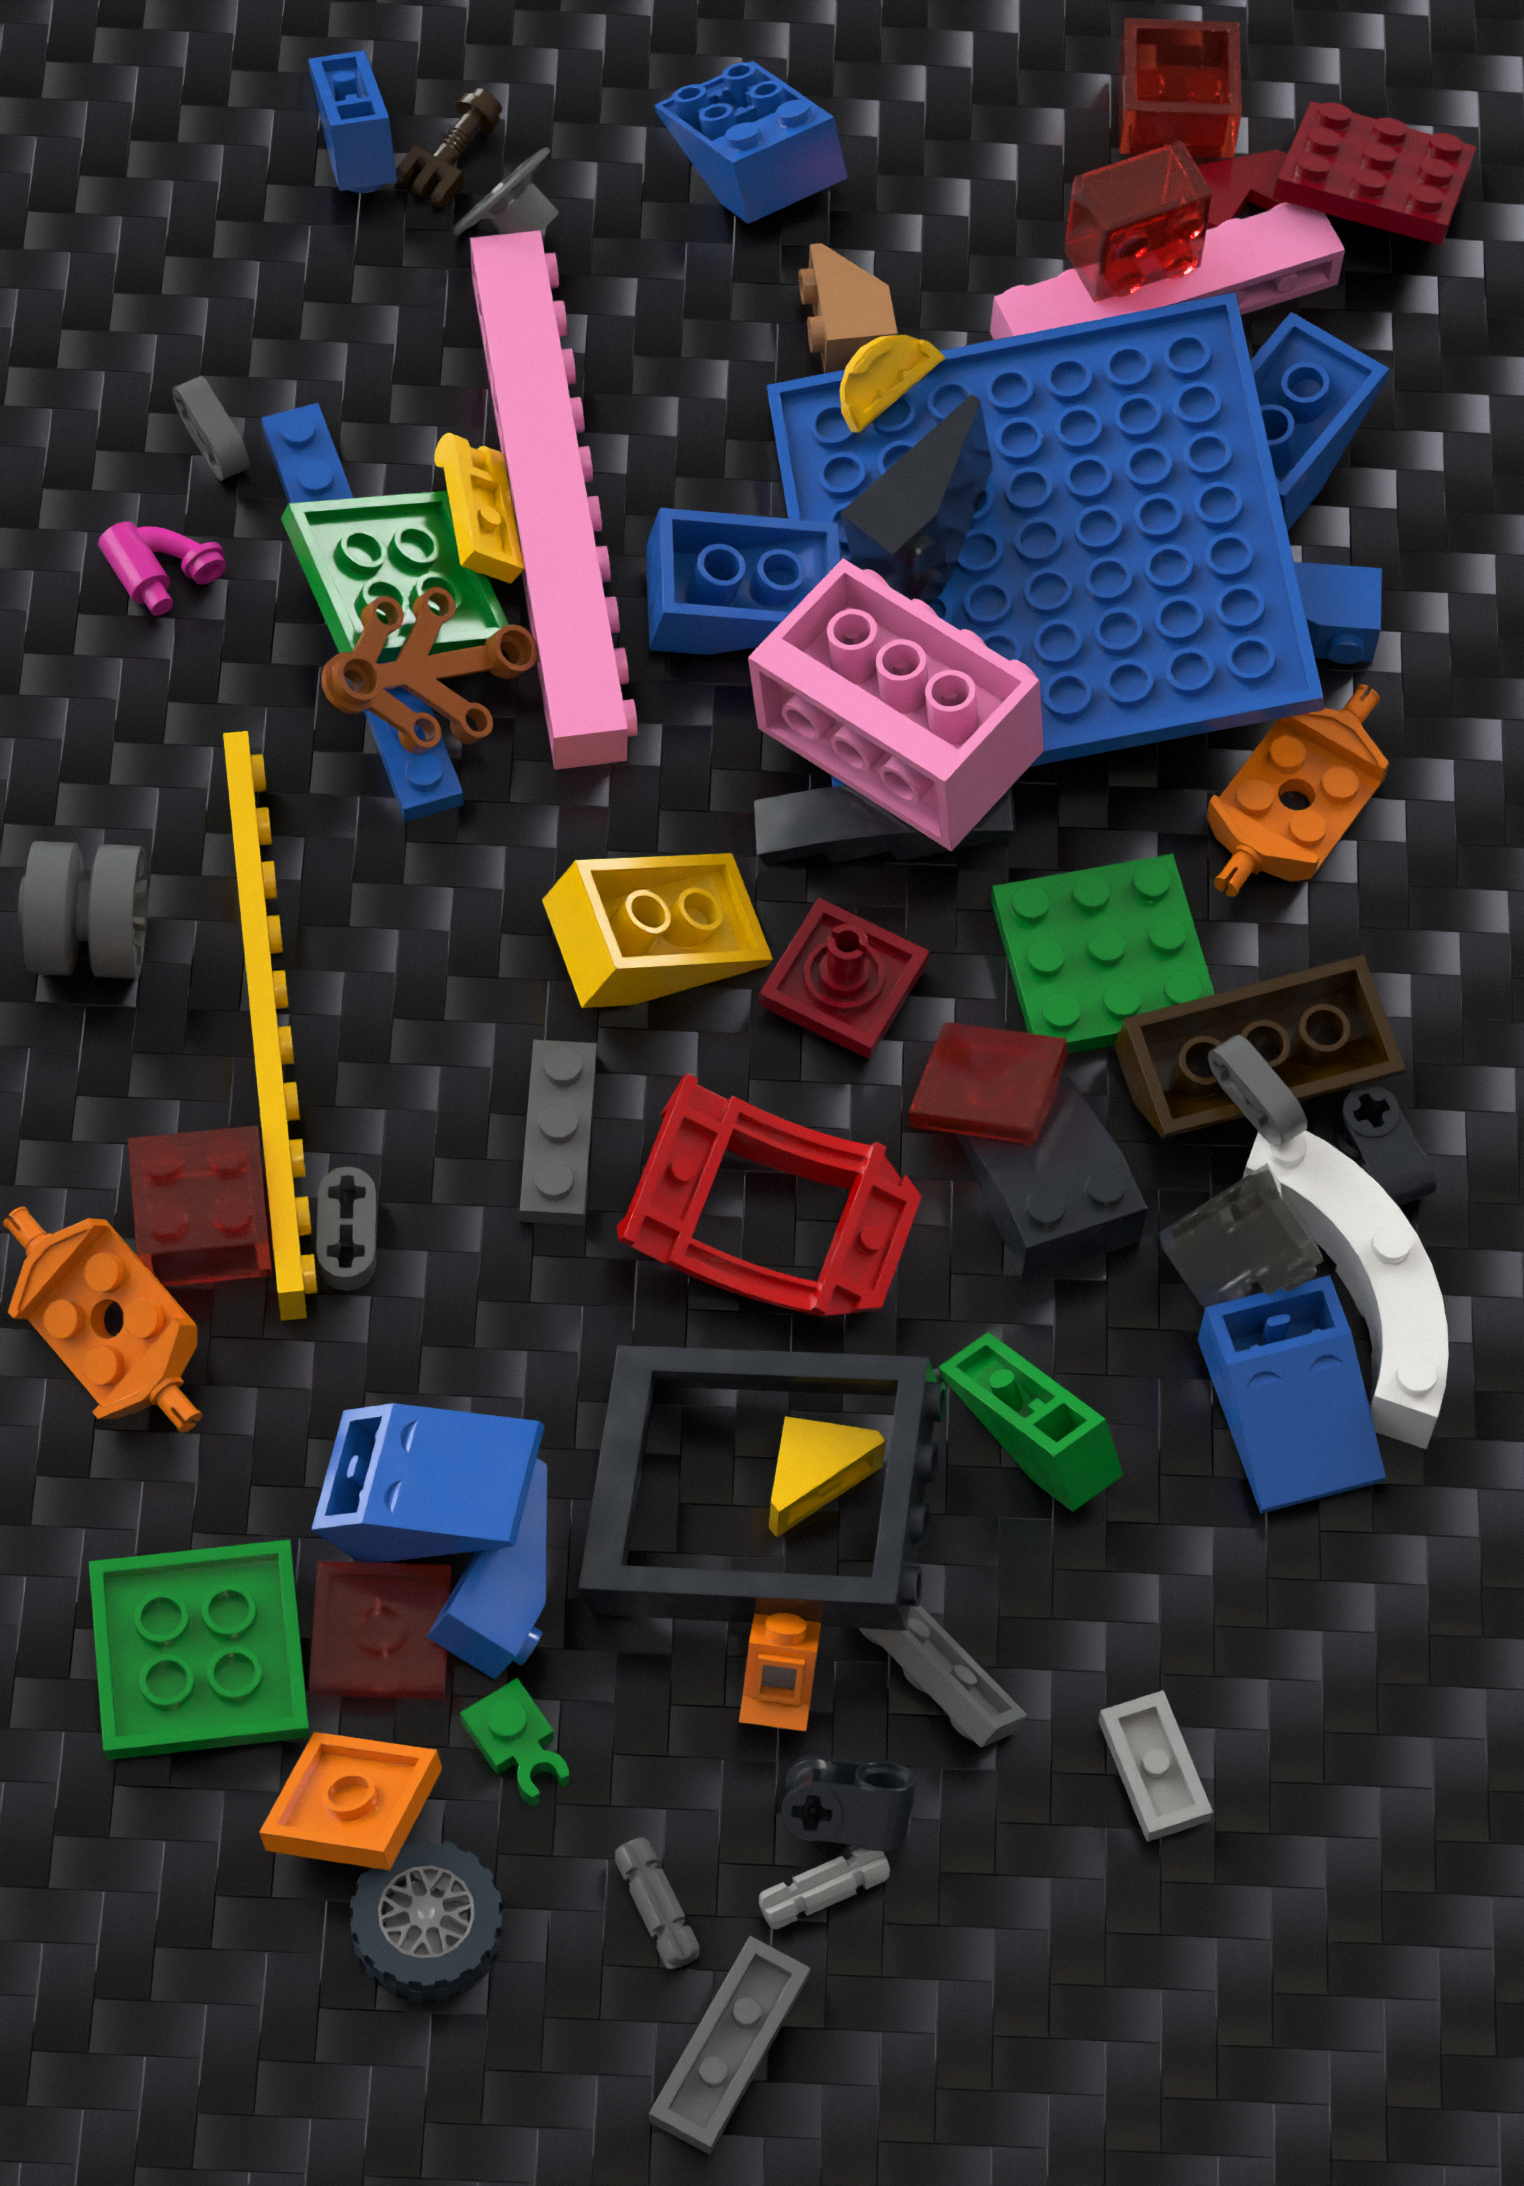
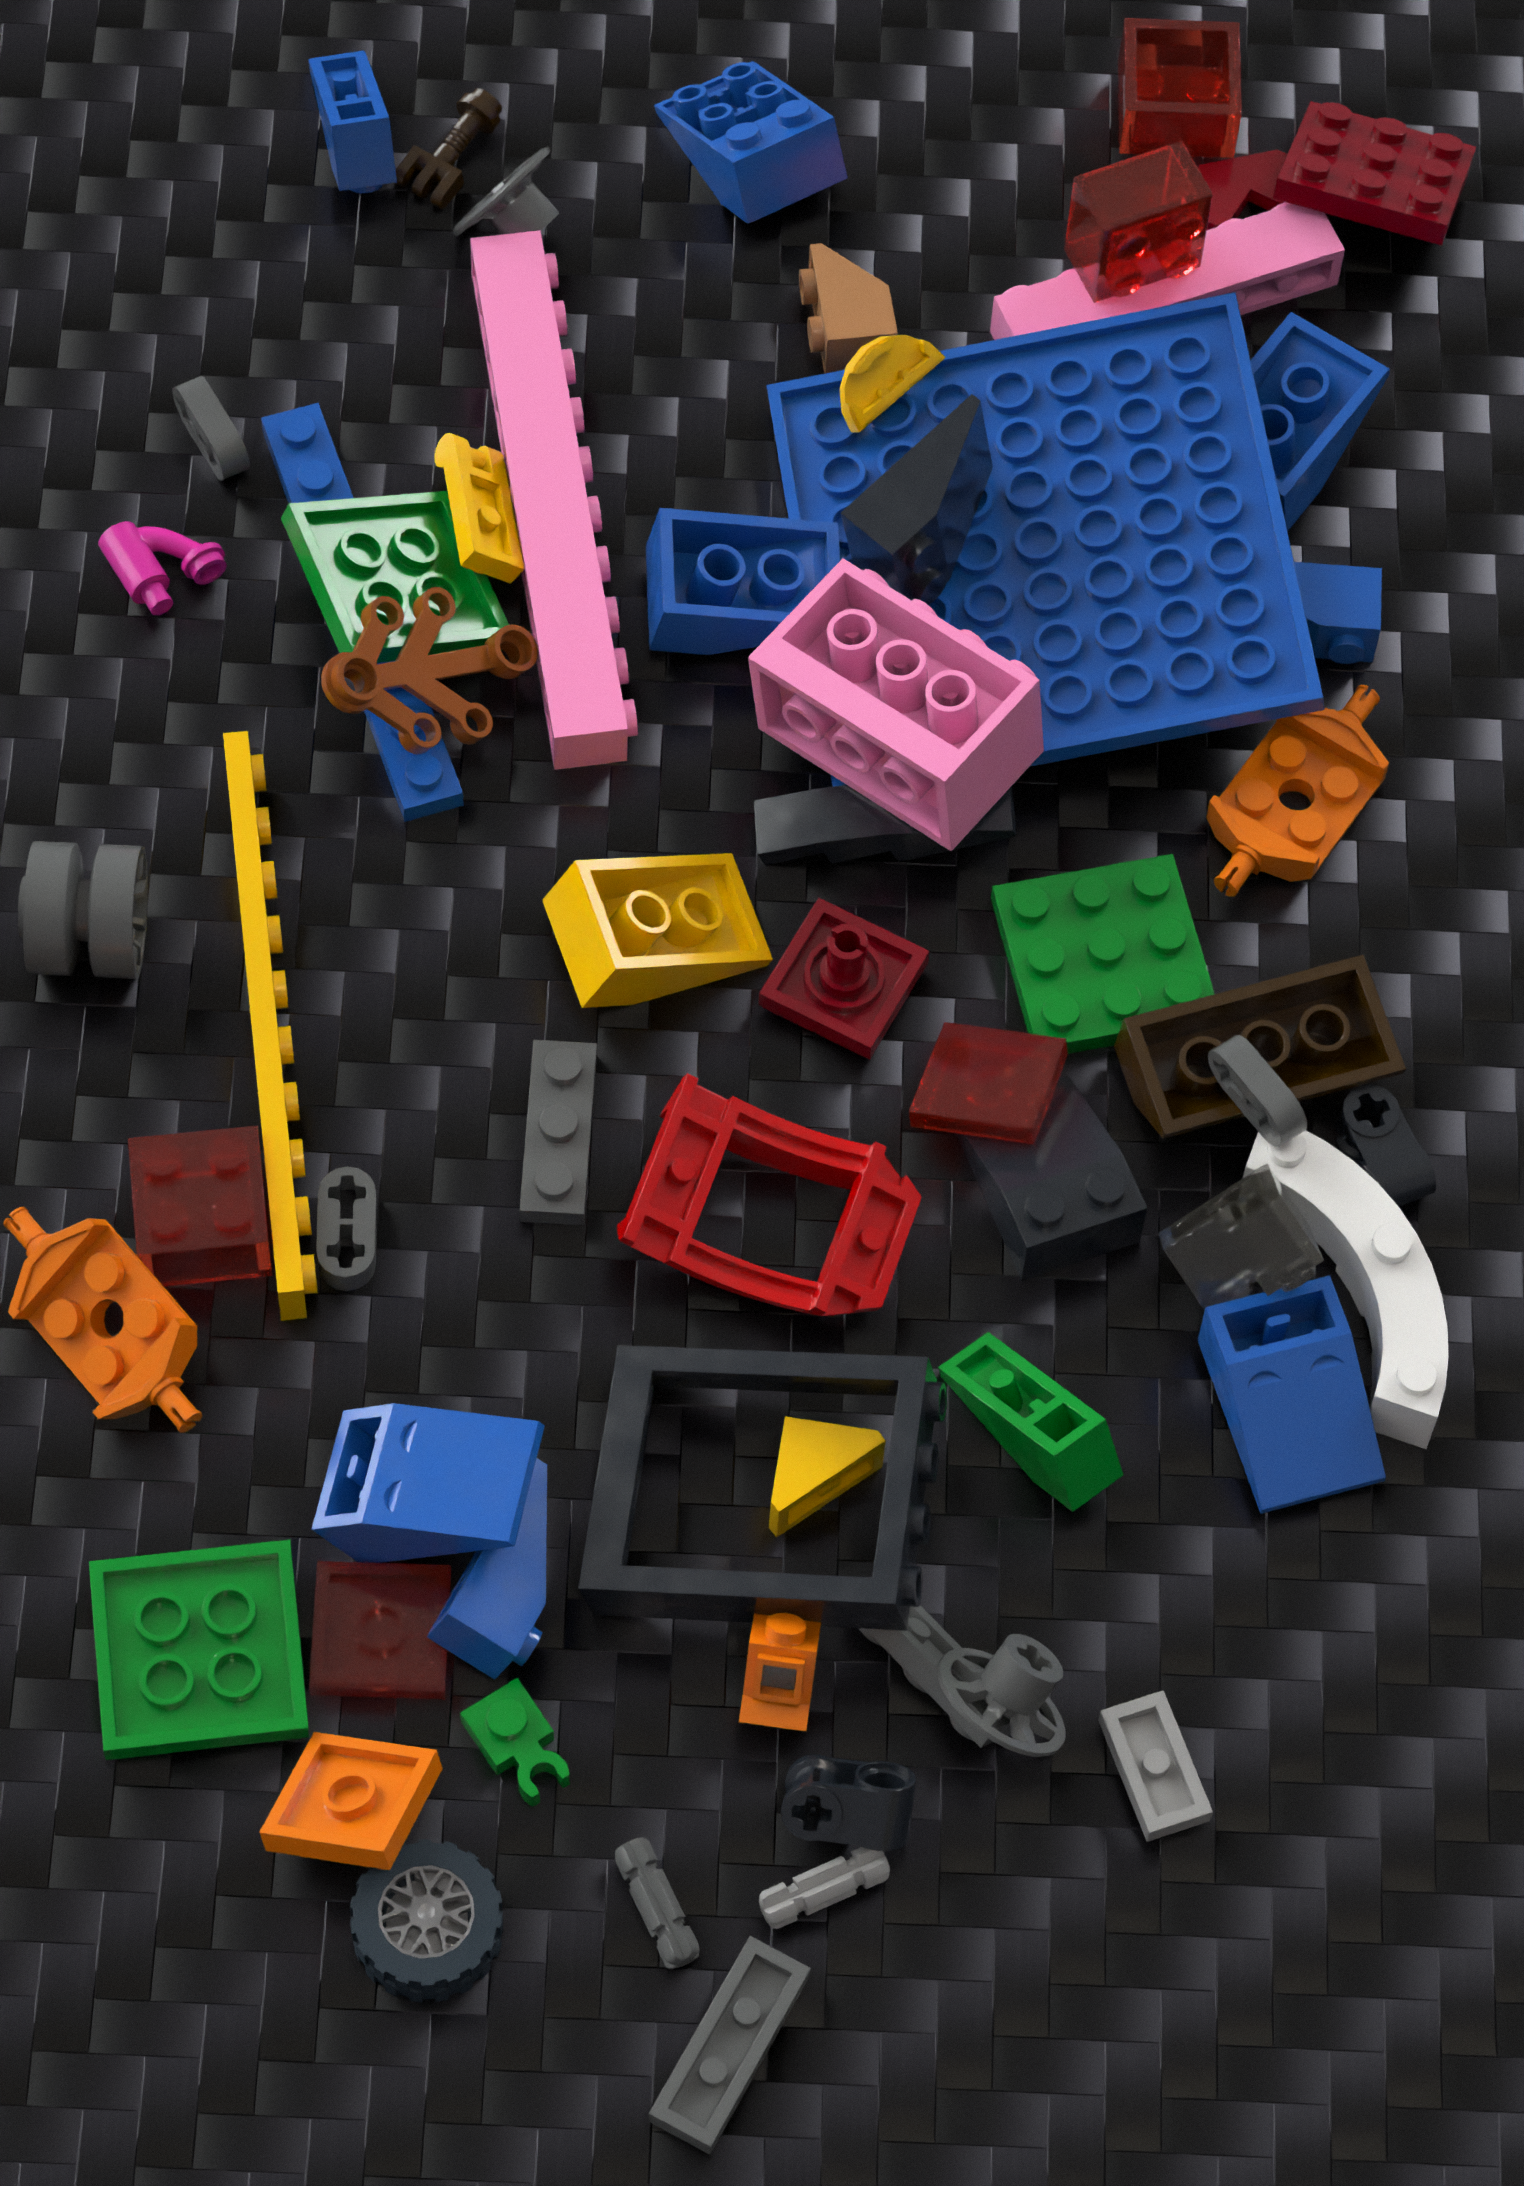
(1013, 1686): none -> dark grey wheel

